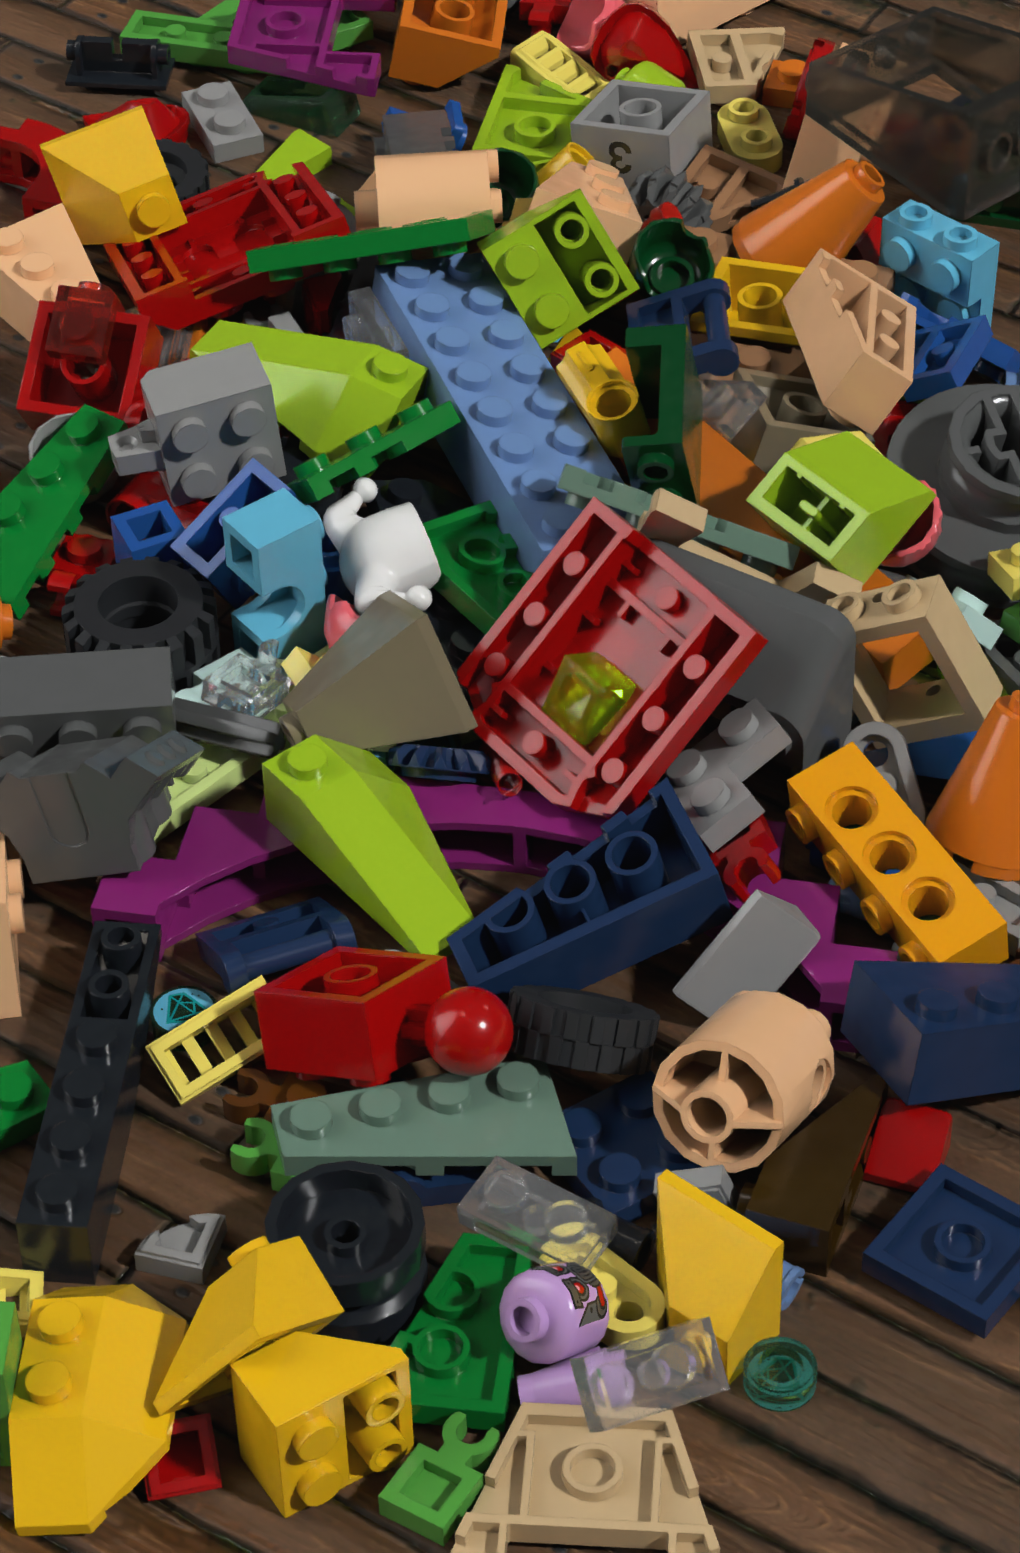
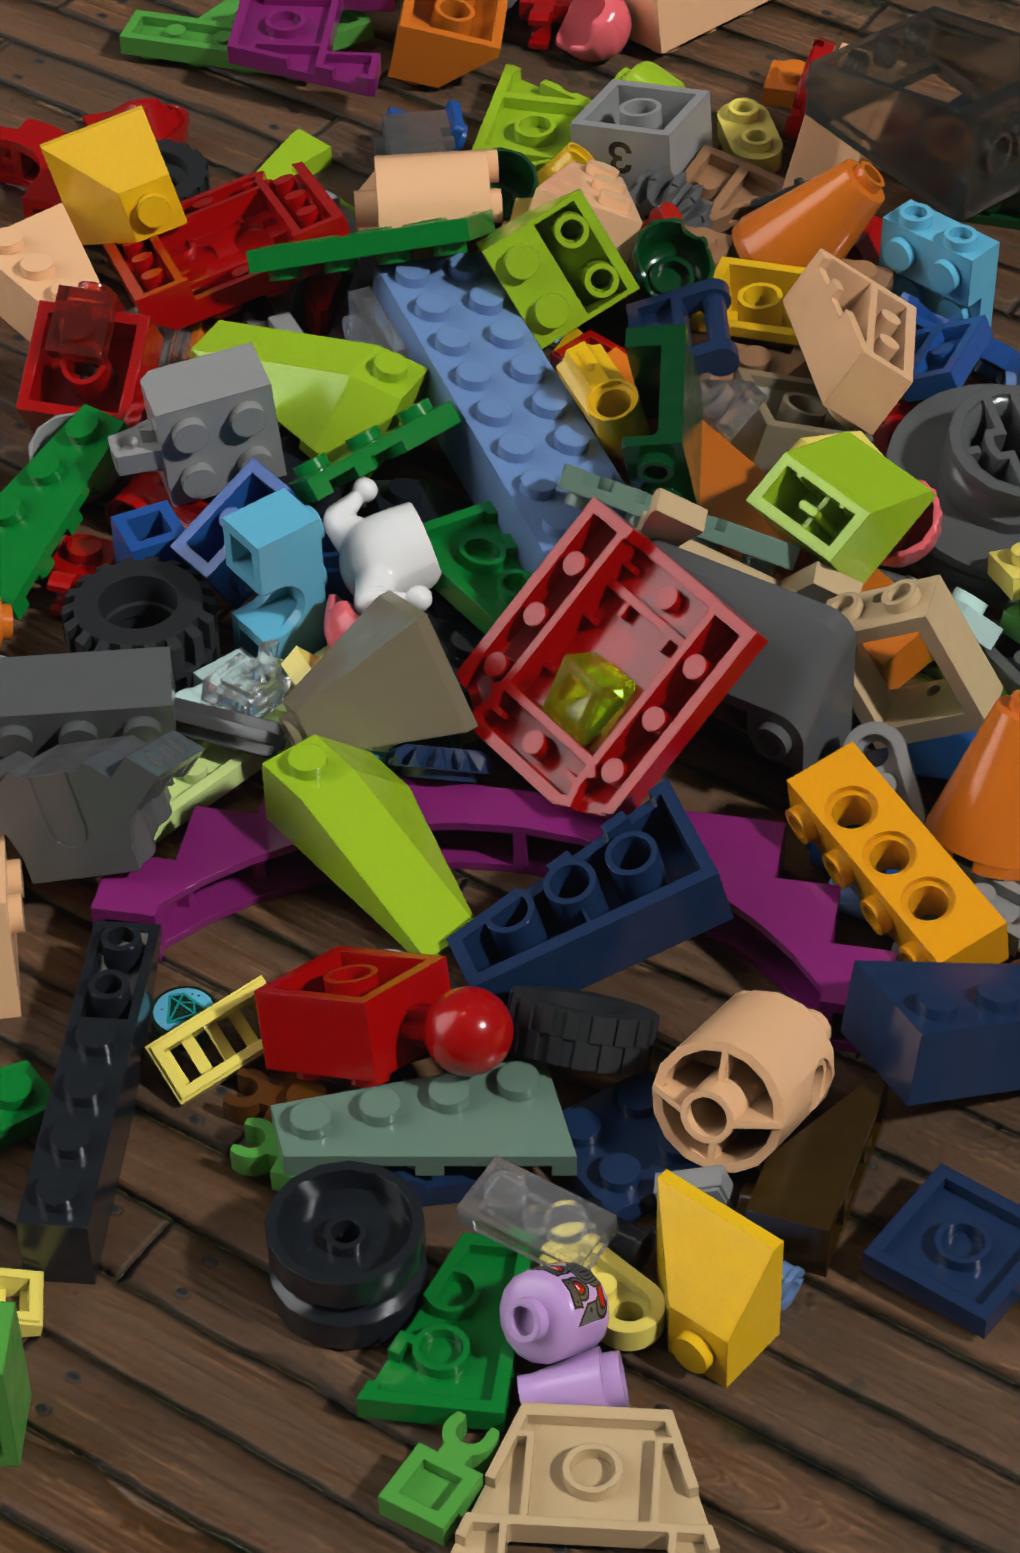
(86, 1406): yellow wedge -> none
(142, 65): black hinge -> none
(184, 1250): light grey tile -> none
(189, 1464): red slope -> none
(222, 121): light grey plate -> none
(251, 1305): yellow slope -> none
(274, 941): dark blue plate -> none
(303, 105): clear green slope -> none
(320, 1415): yellow slope -> none
(502, 772): red piece -> none
(548, 58): light yellow slope -> none
(638, 35): red piece -> none
(649, 1374): clear plate -> none
(712, 772): light grey plate -> none
(733, 60): tan wing -> none
(746, 858): red plate -> none
(749, 954): light grey slope -> none
(780, 1374): clear green tile -> none
(907, 1145): red slope -> none

